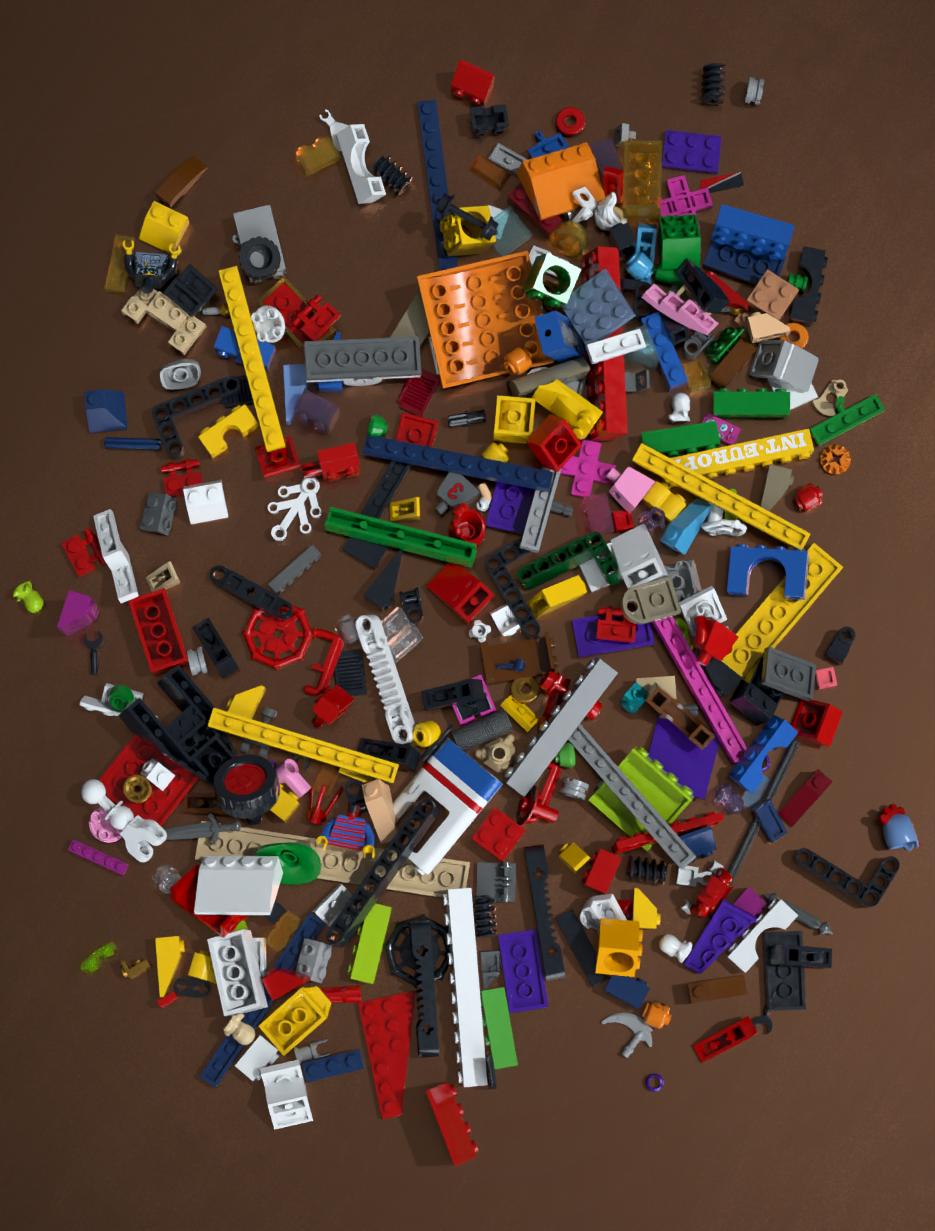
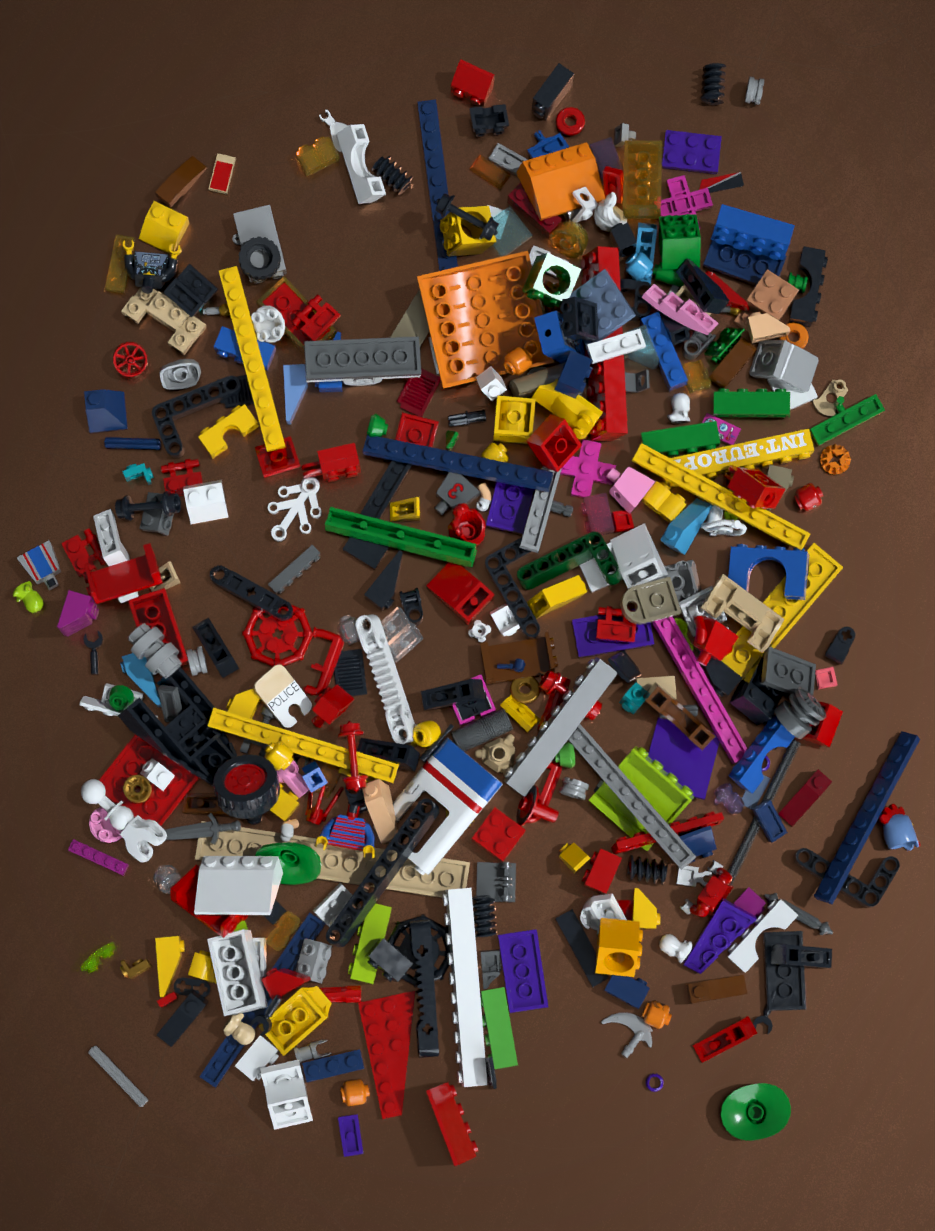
(41, 564): none -> torso
(118, 1076): none -> light grey axle
(123, 577): none -> red panel
(130, 359): none -> red wheel
(135, 471): none -> teal bracket
(141, 676): none -> dark azure slope
(149, 644): none -> light grey piece
(170, 503): none -> black piece
(170, 702): none -> dark grey tile
(182, 1018): none -> black slope
(222, 173): none -> red tile
(264, 1019): none -> black piece
(279, 755): none -> yellow head
(280, 691): none -> piece
(287, 829): none -> white arm
(313, 776): none -> brick
(317, 412): clear purple brick -> none
(350, 1135): none -> dark purple plate
(351, 730): none -> red piece
(354, 1092): none -> orange head
(388, 960): none -> black piece
(451, 438): none -> green slope
(491, 383): none -> white brick
(552, 92): none -> black brick
(554, 965): black gear -> none
(573, 374): none -> dark blue brick
(579, 319): none -> black plate
(624, 666): none -> black window
(652, 518): clear purple animal -> none
(745, 609): none -> tan bracket
(754, 487): none -> red brick
(756, 1112): none -> green hat
(800, 713): none -> dark grey wheel
(866, 817): none -> dark blue plate

